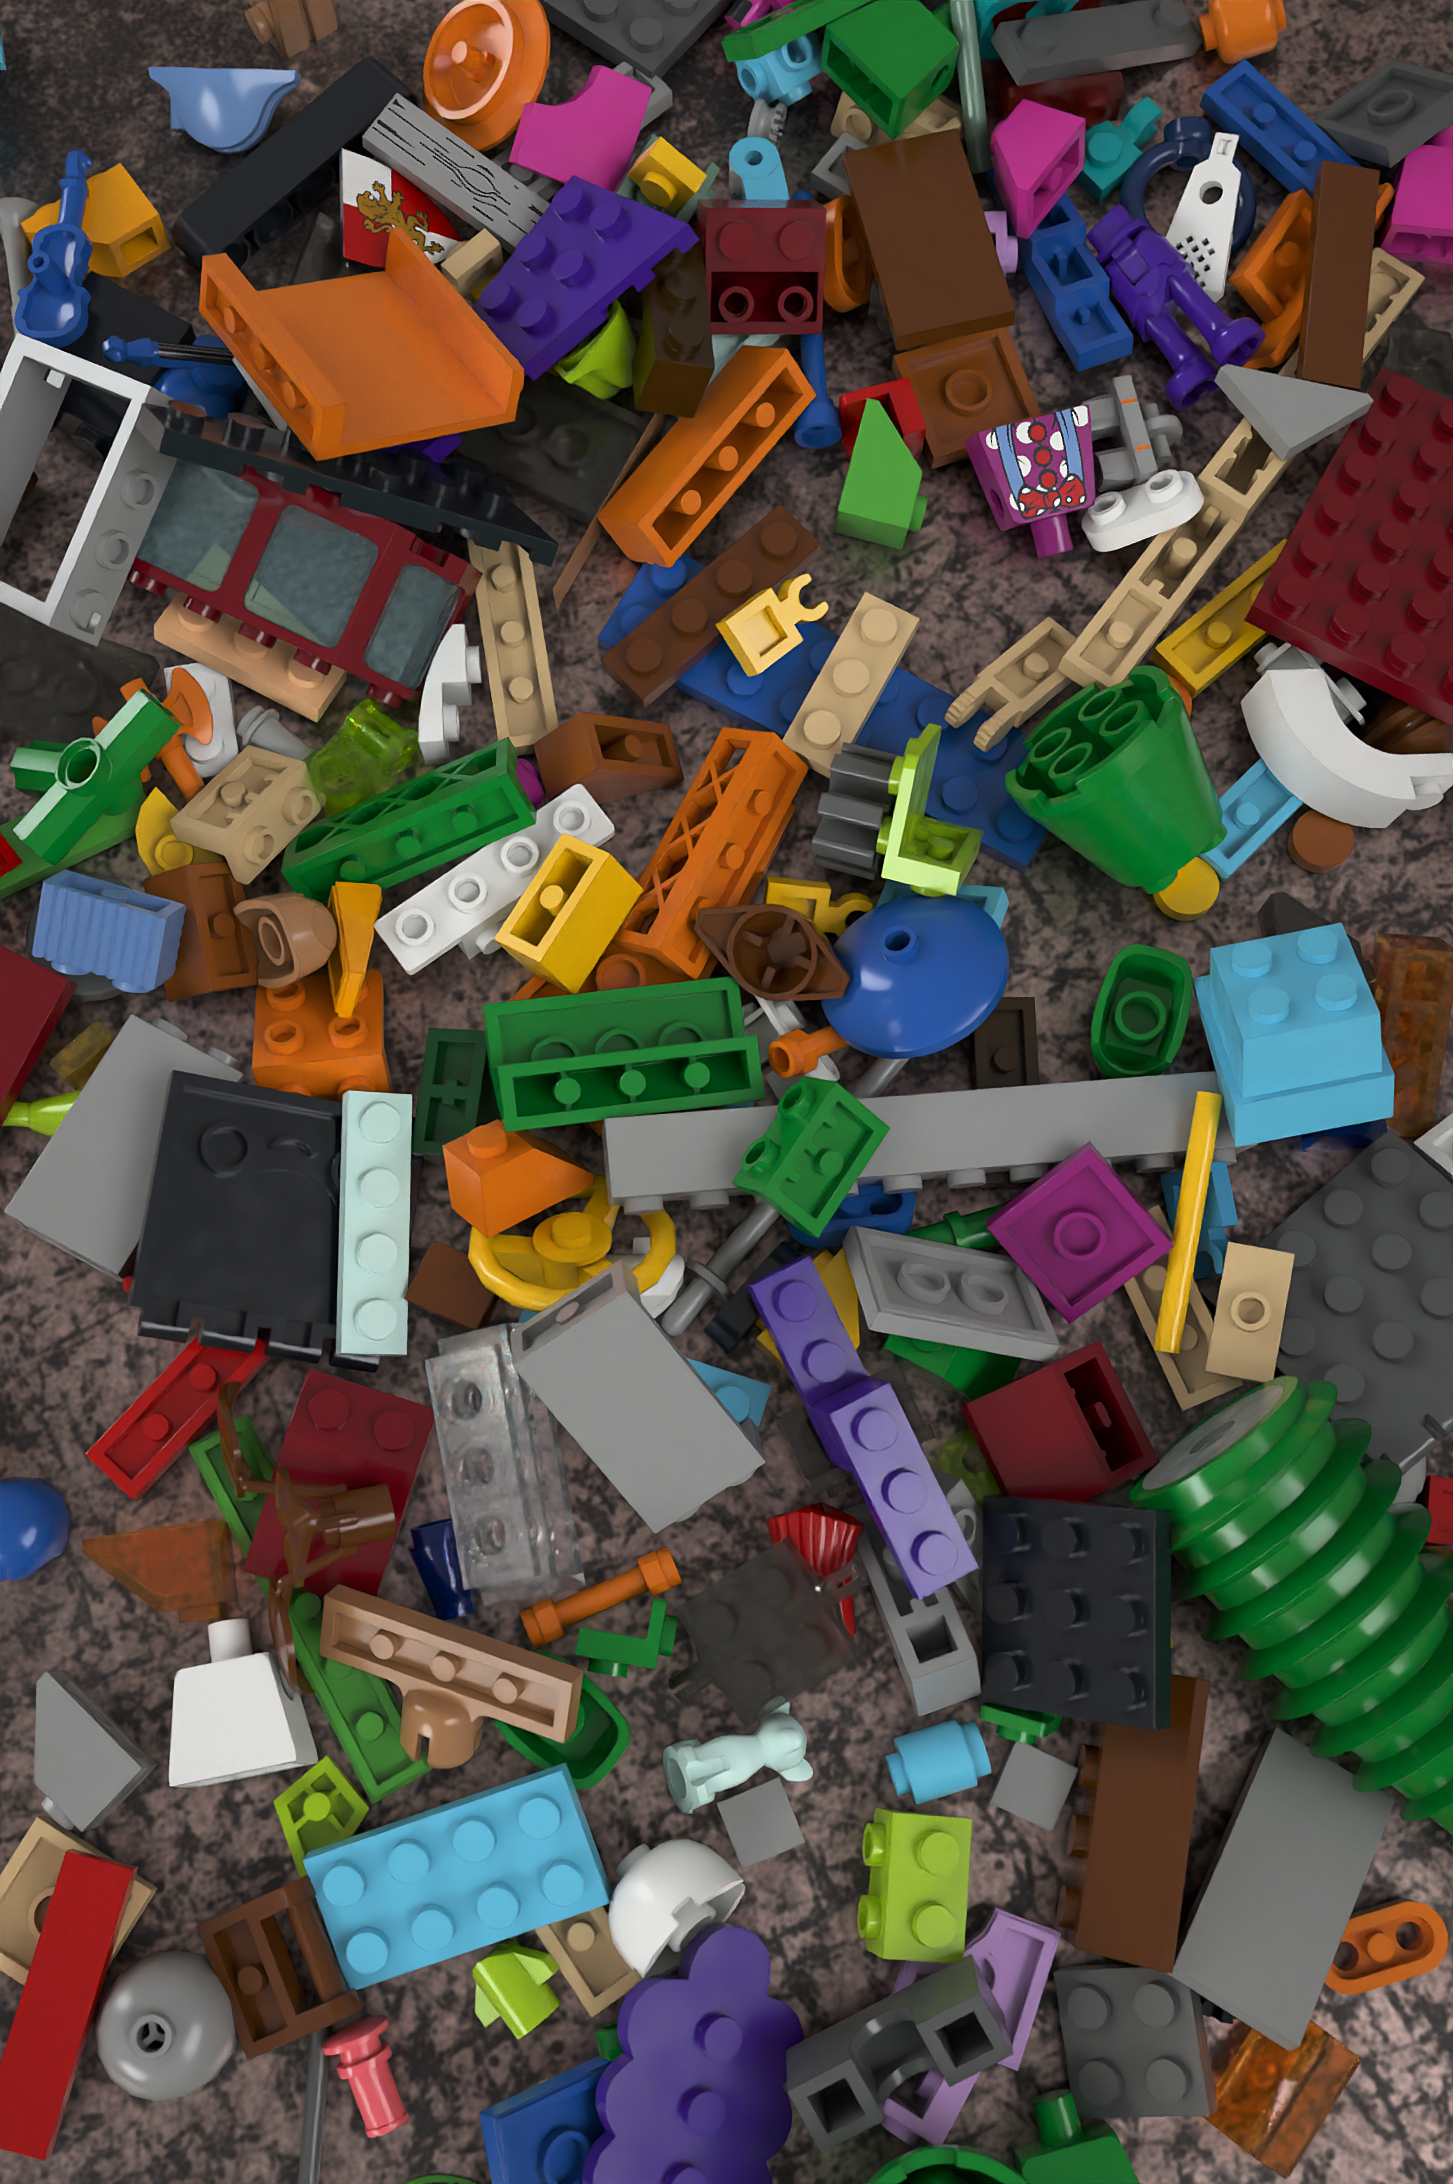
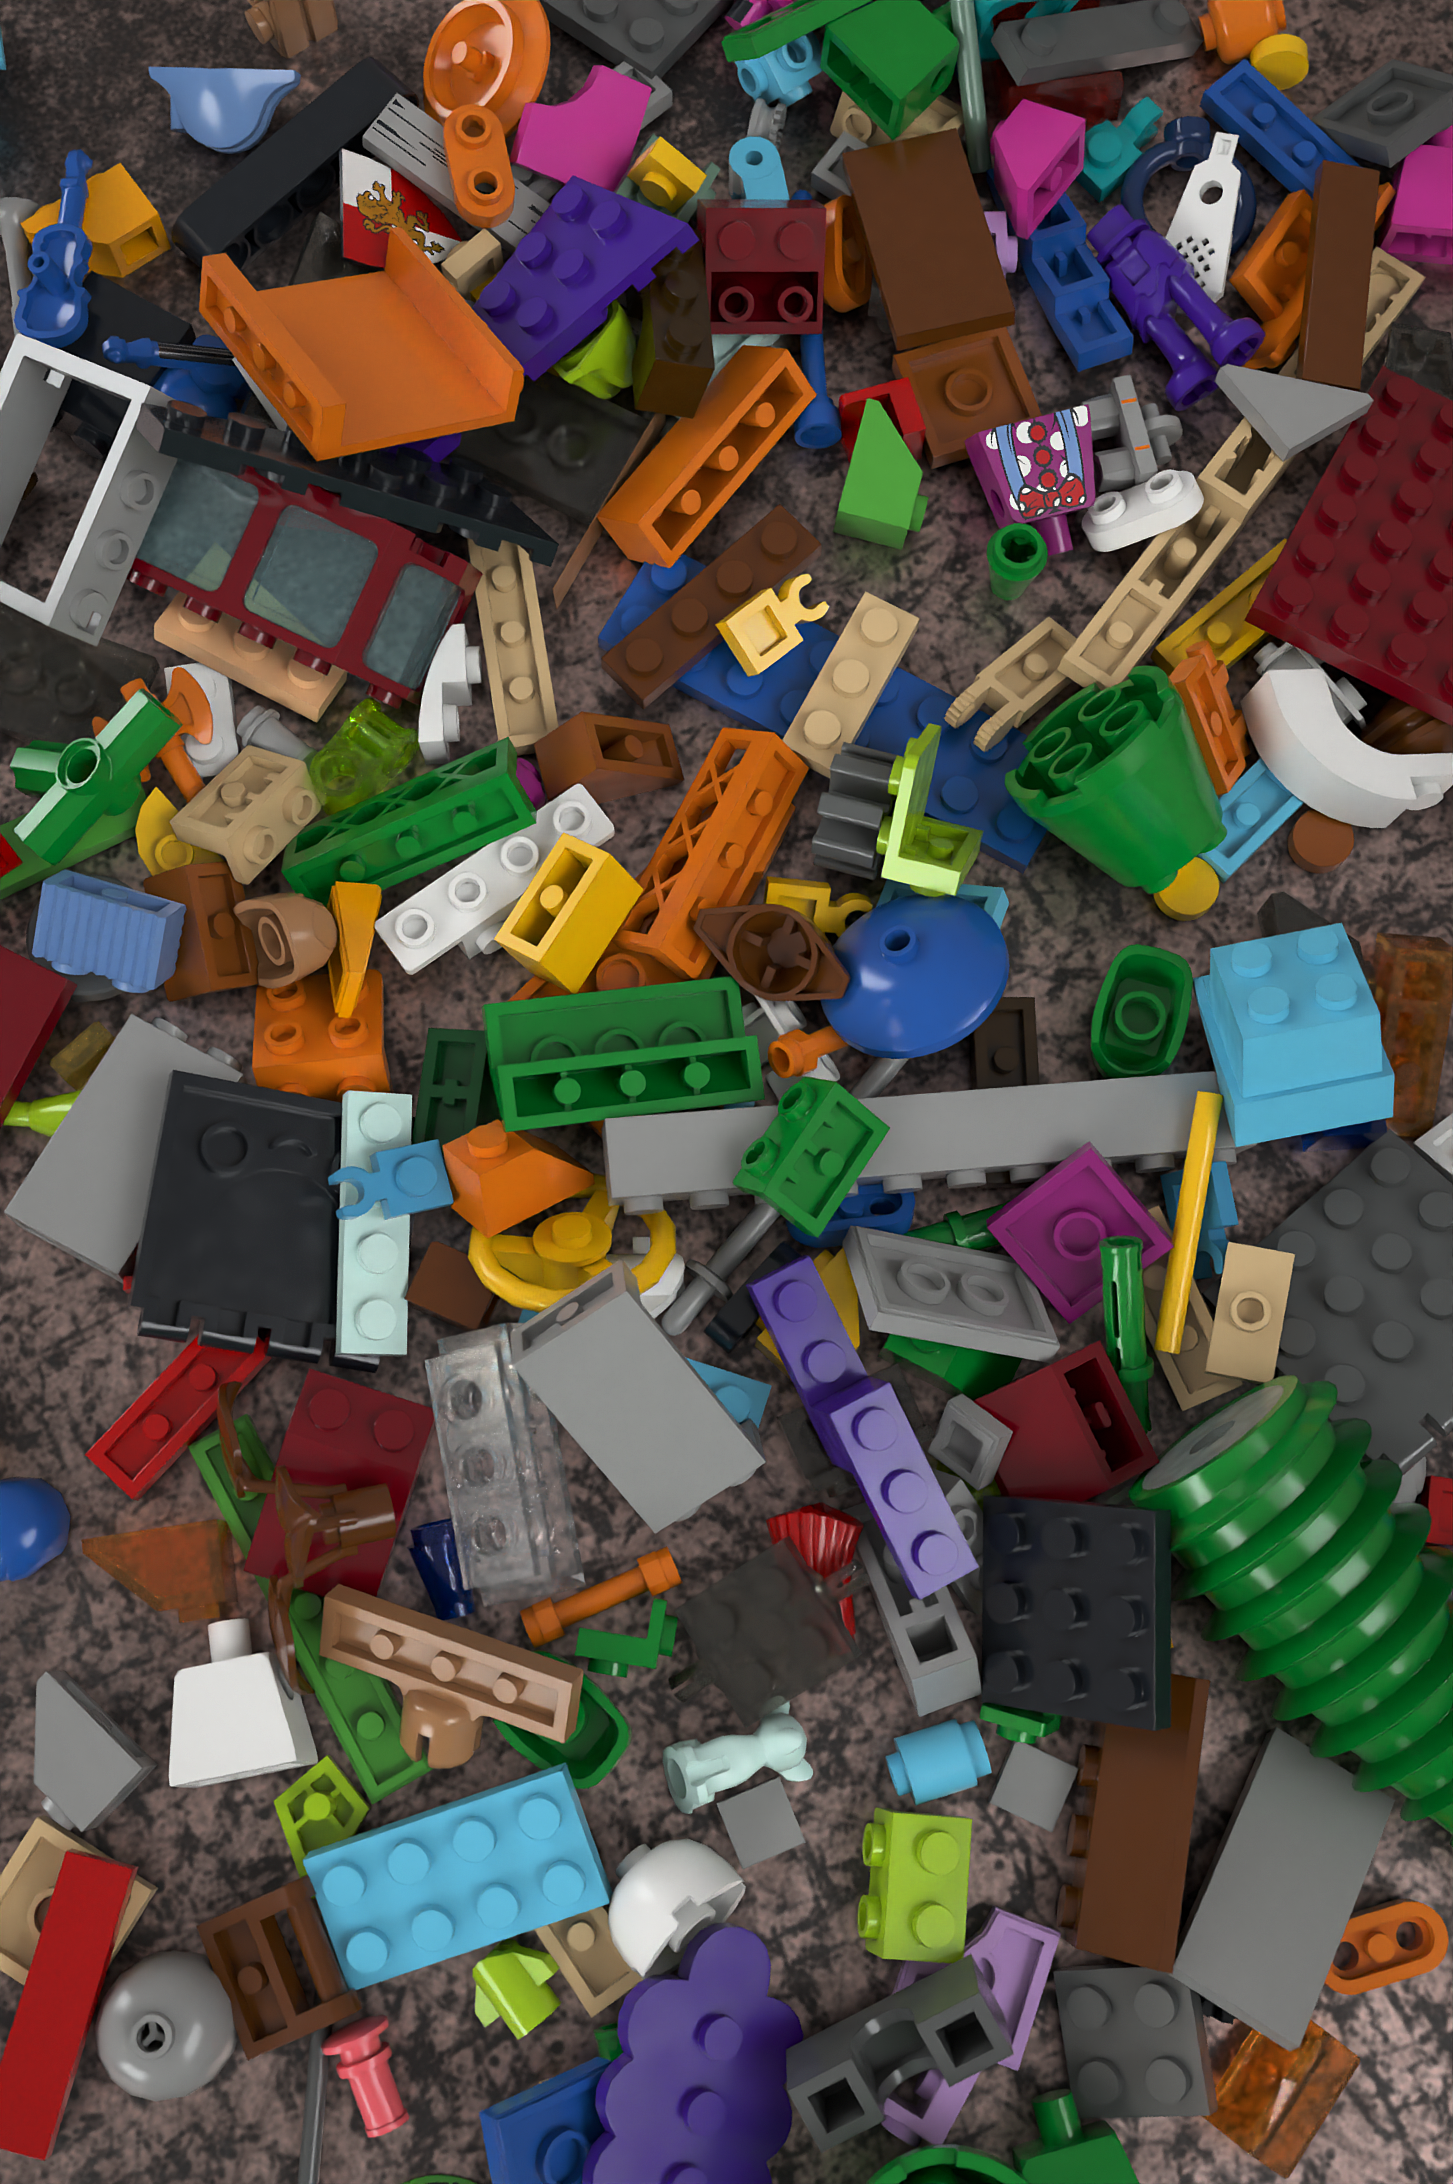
(402, 1180): none -> dark azure plate
(478, 162): none -> orange plate
(970, 1441): none -> light grey tile
(1015, 559): none -> green cone
(1126, 1320): none -> green pin
(1214, 719): none -> orange plate
(1281, 60): none -> yellow tile

